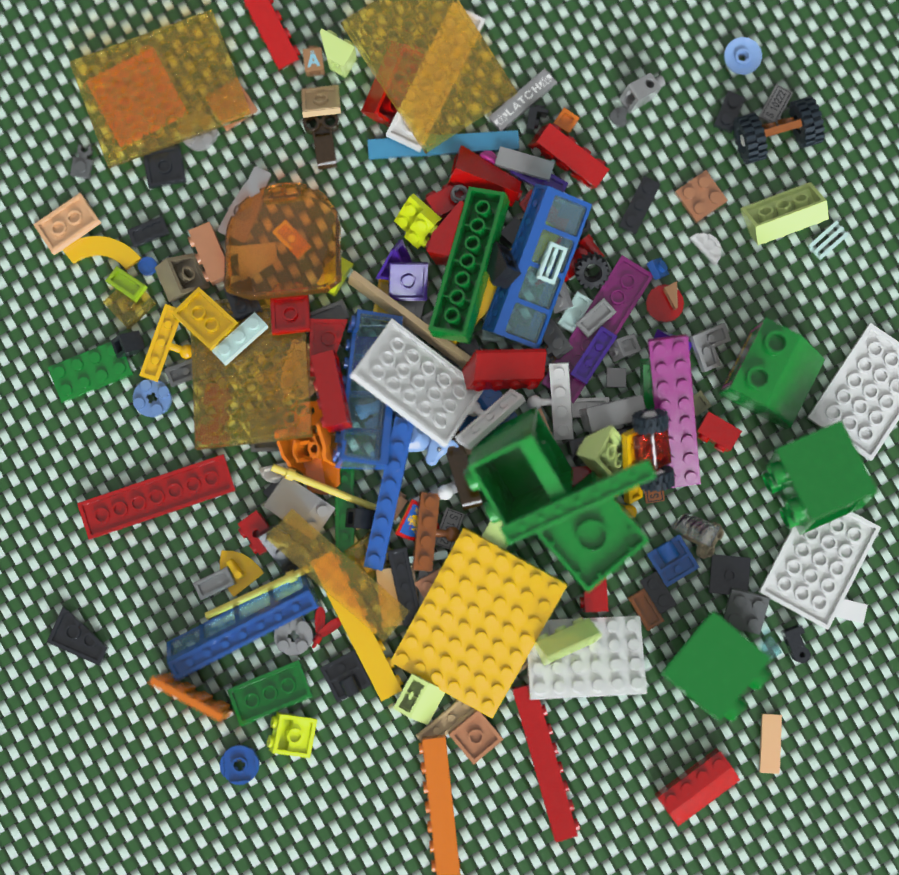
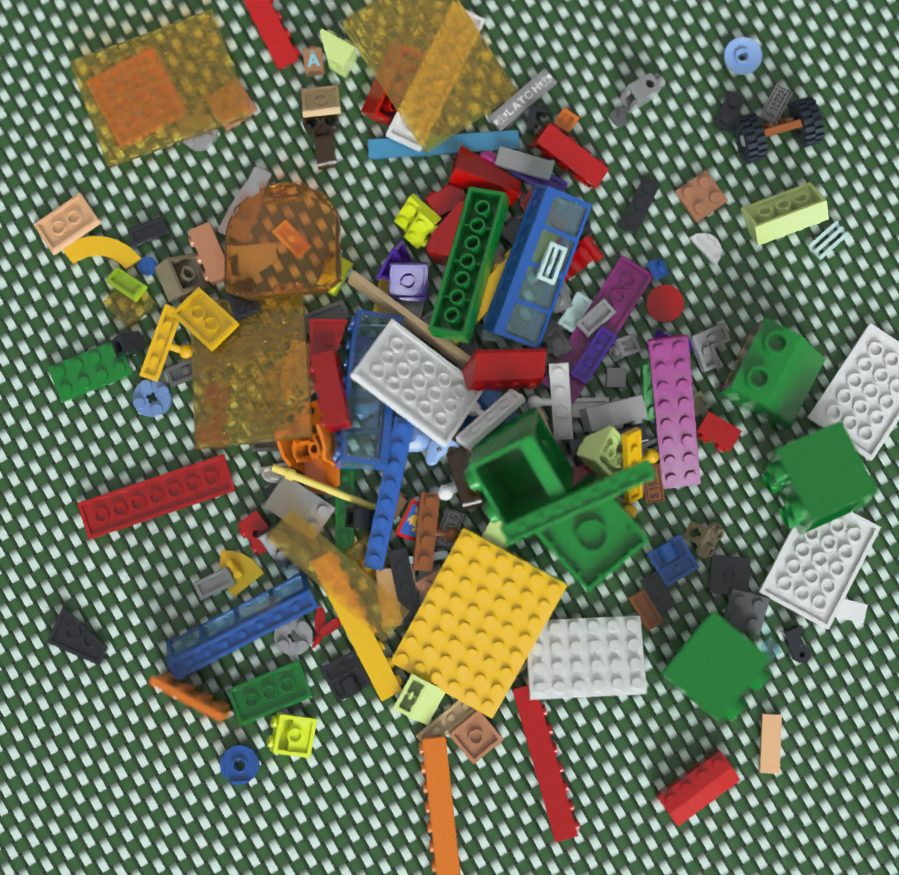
(82, 165): dark grey plate -> none
(165, 167): black plate -> none
(240, 339): light aqua plate -> none
(290, 315): red tile -> none
(290, 577): light yellow bar -> none
(455, 189): dark grey bush -> none
(502, 266): black slope -> none
(566, 640): yellowish green slope -> none
(596, 599): red slope -> none
(598, 279): black tyre -> none
(654, 444): plate -> none
(671, 294): medium nougat piece -> none
(696, 528): clear brick -> none

